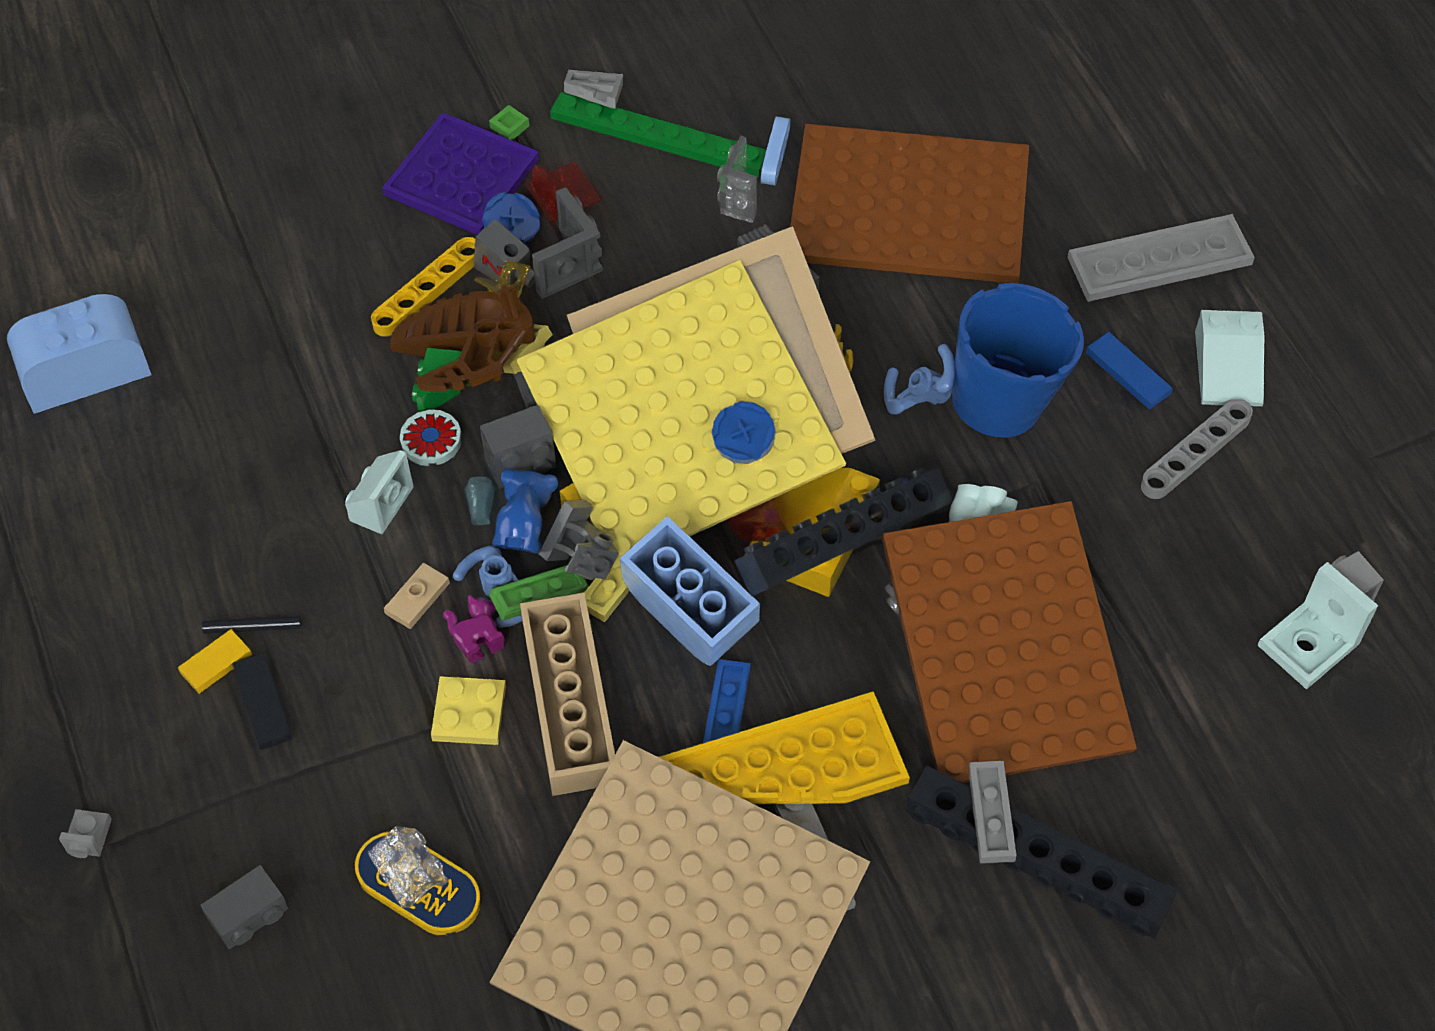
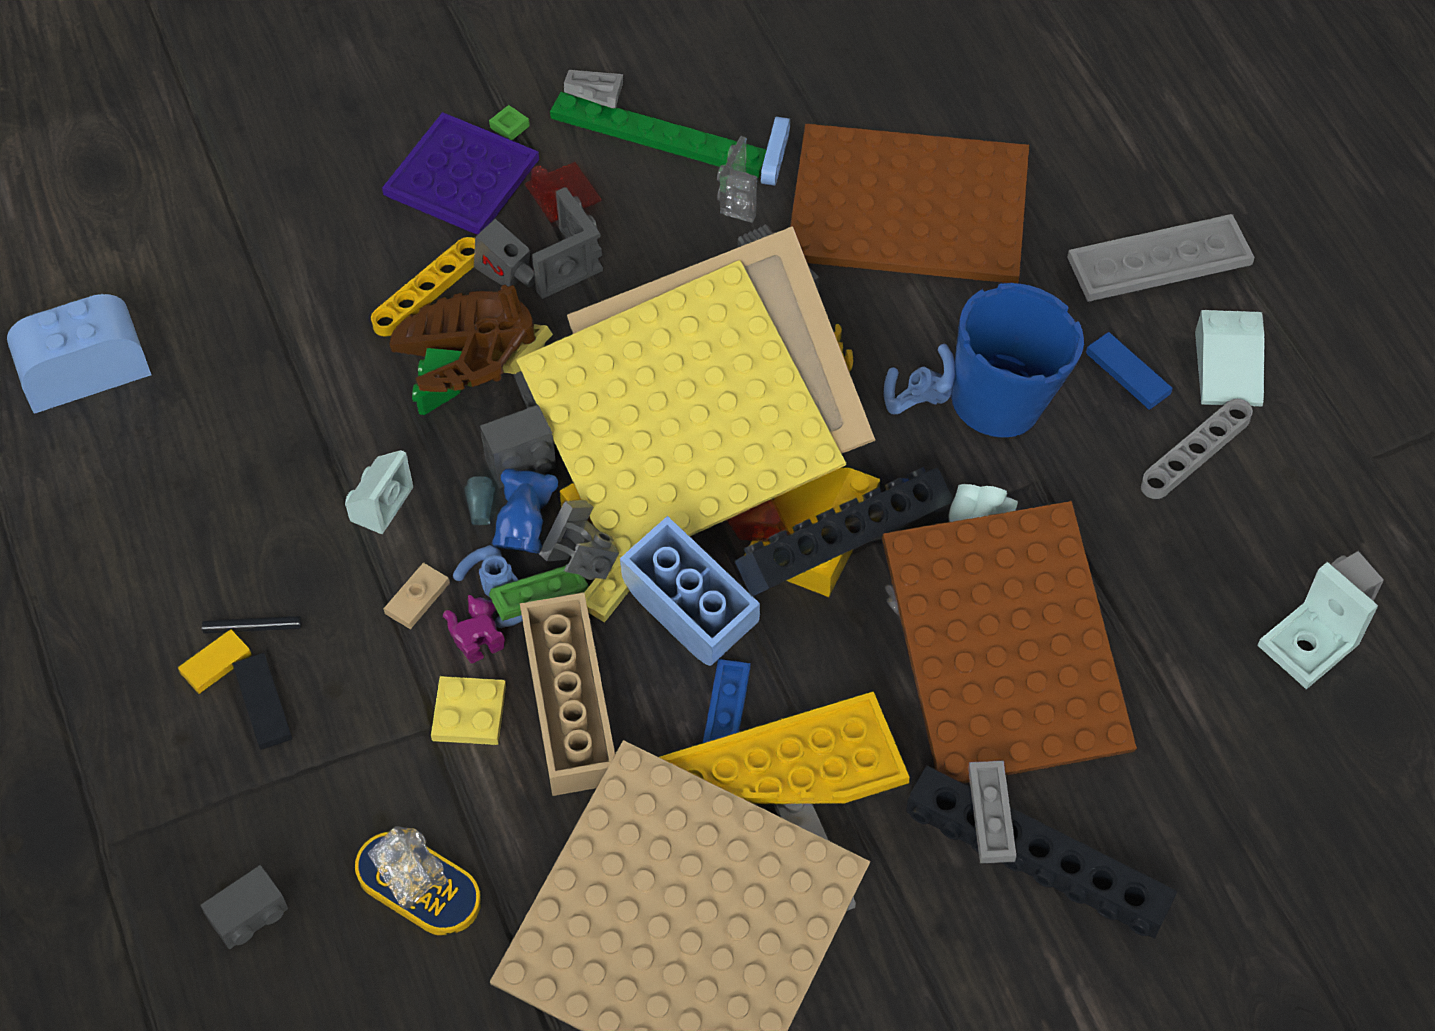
(86, 834): light grey bracket -> none
(430, 437): tile -> none
(494, 286): clear yellow bracket -> none
(514, 213): blue tile -> none
(743, 432): blue tile -> none

